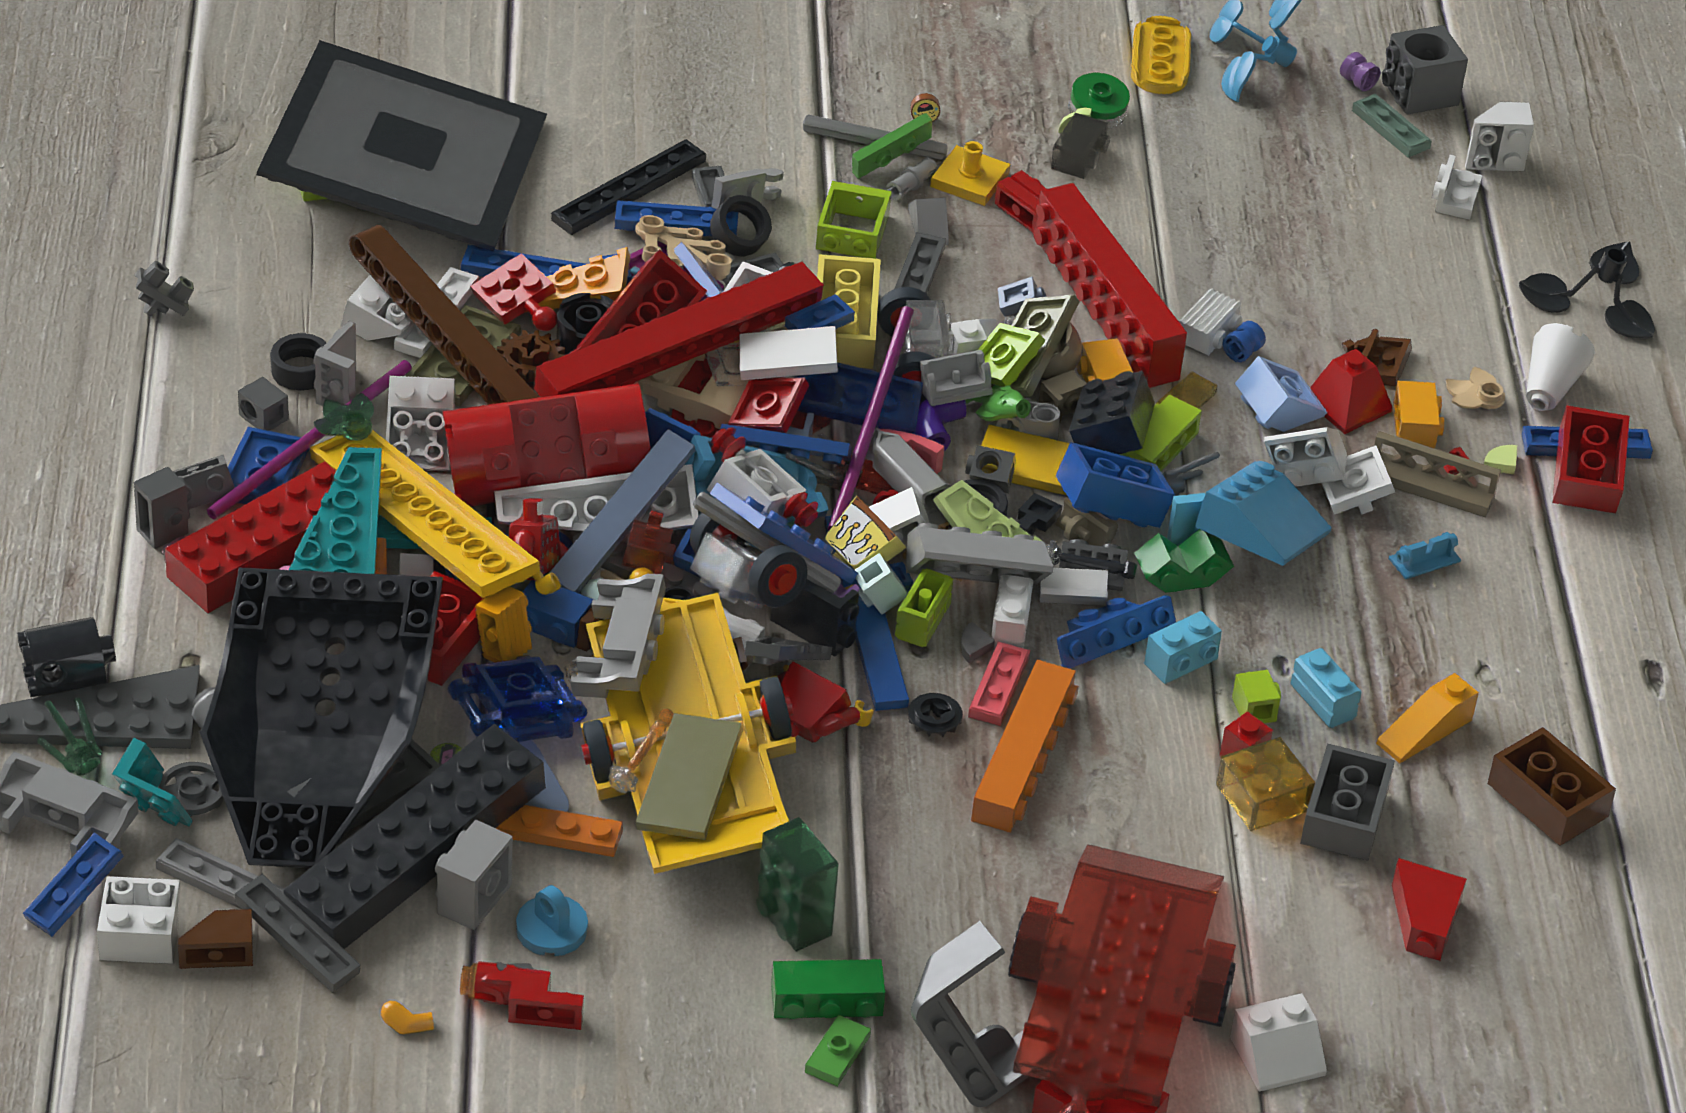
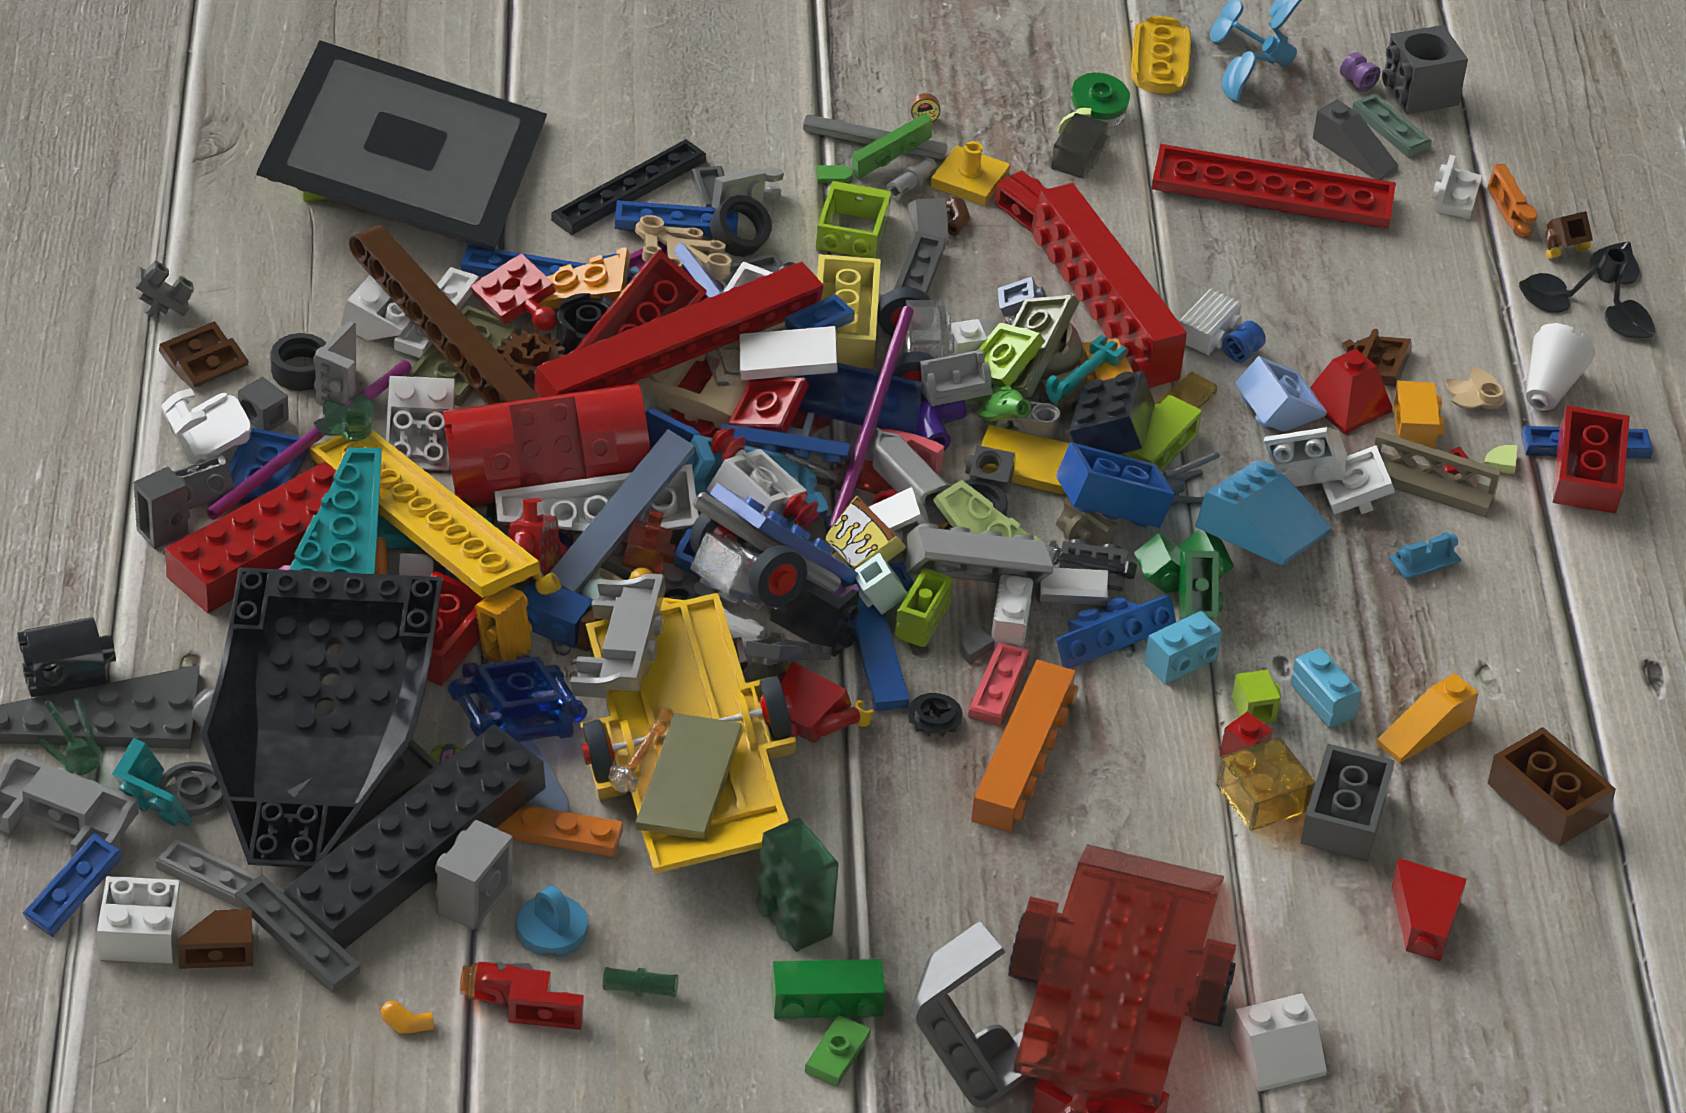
(202, 355): none -> reddish brown slope
(208, 427): none -> white piece
(640, 982): none -> clear green pin
(831, 173): none -> bright green piece
(960, 215): none -> reddish brown arm
(1038, 514): black plate -> none
(1100, 353): none -> teal hinge
(1184, 517): medium azure tile -> none
(1200, 583): none -> green brick
(1274, 186): none -> red plate
(1352, 139): none -> dark grey slope
(1501, 138): white slope -> none
(1511, 201): none -> orange hinge
(1568, 231): none -> reddish brown piece

